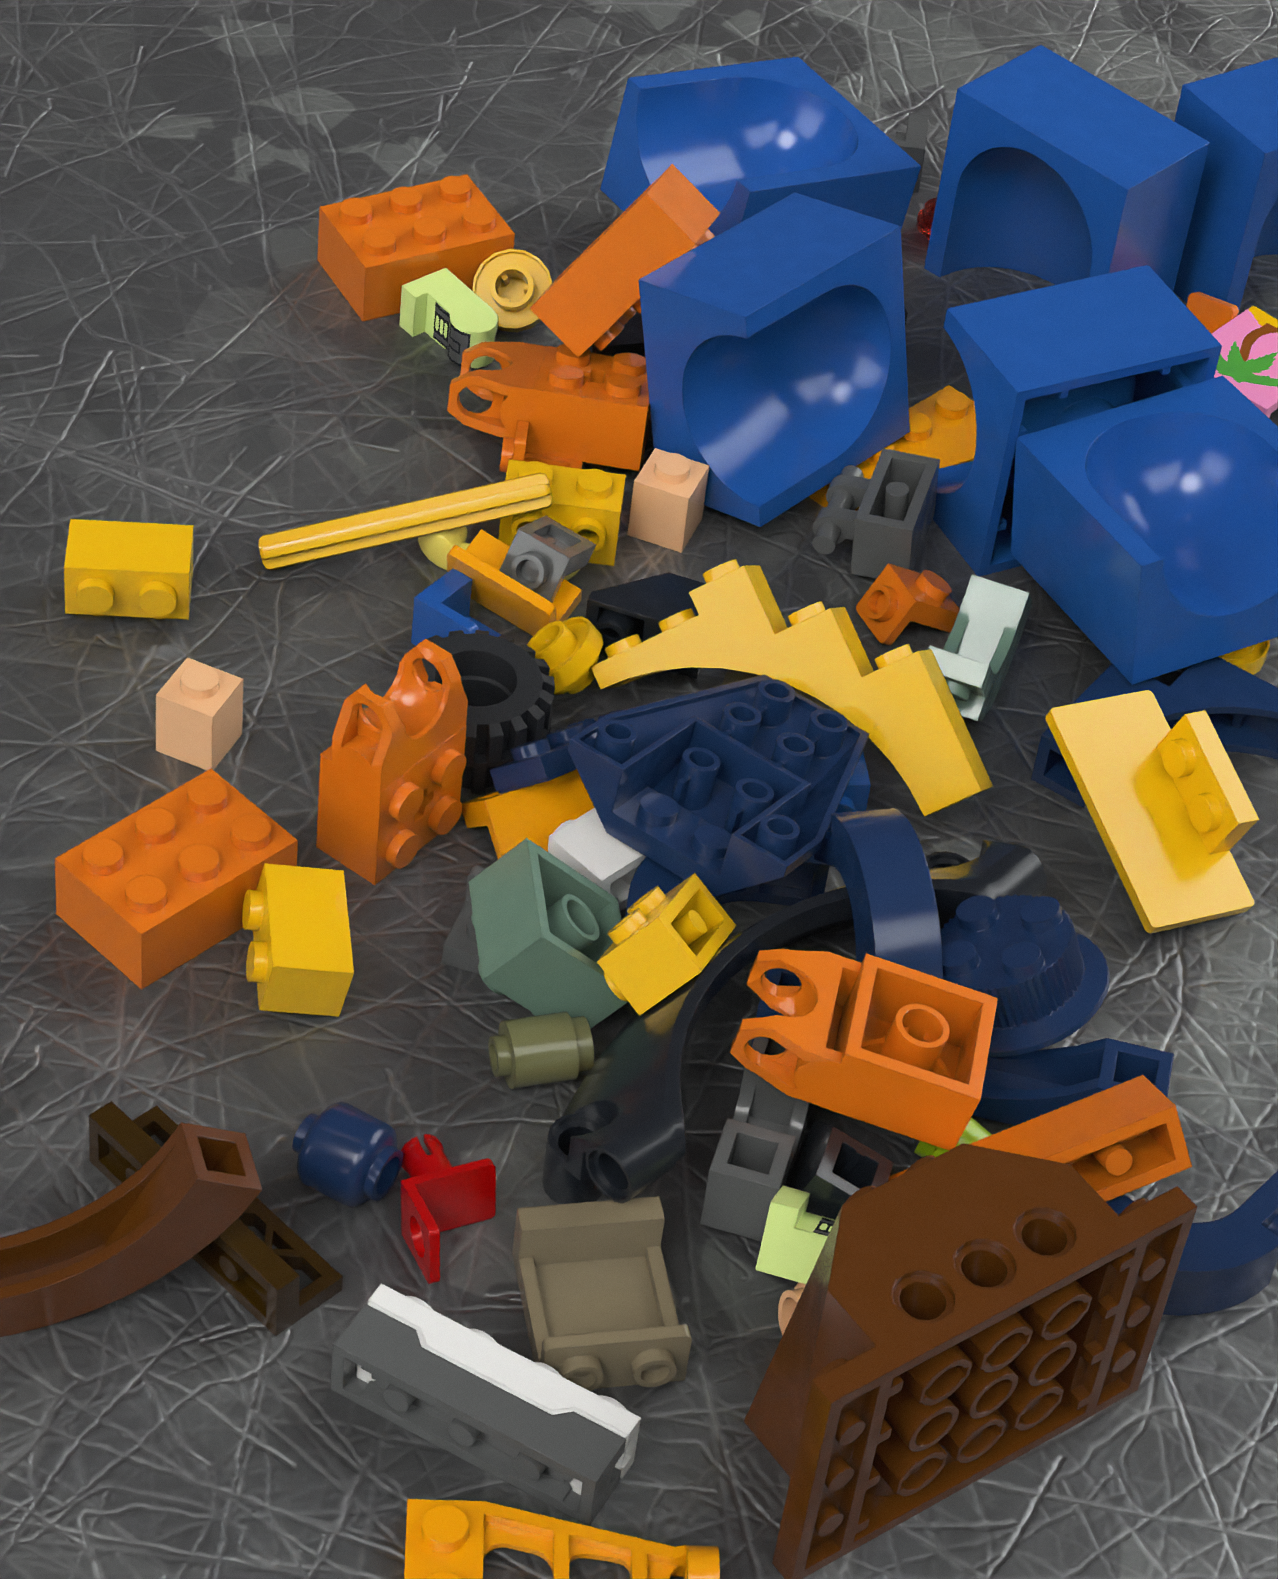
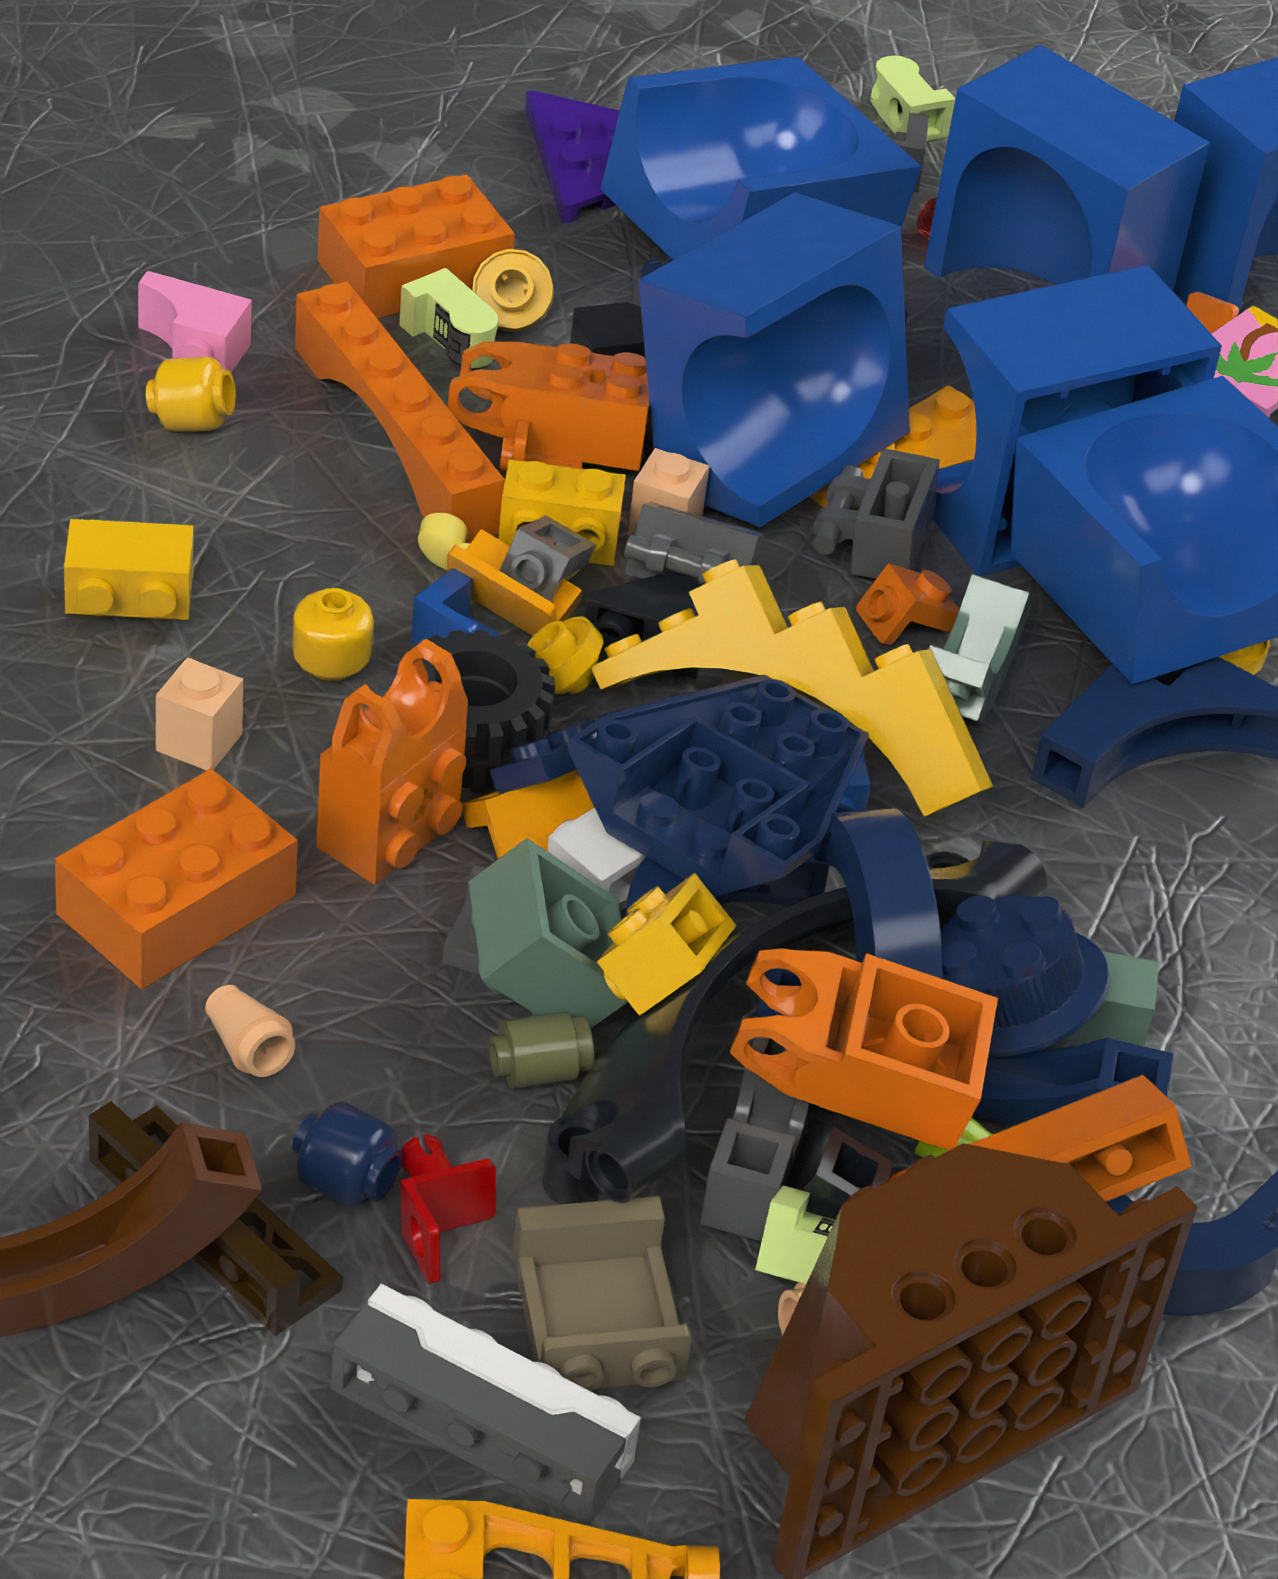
(191, 394): none -> yellow head
(195, 319): none -> bright pink arch
(250, 1031): none -> light nougat cone
(299, 940): yellow brick -> none
(332, 634): none -> yellow head
(405, 521): yellow axle -> none
(442, 461): none -> orange arch
(574, 149): none -> dark purple wing
(601, 285): orange brick -> none
(686, 544): none -> dark grey brick
(903, 91): none -> yellowish green leg
(1128, 1003): none -> sand green brick
(1160, 805): yellow bracket -> none

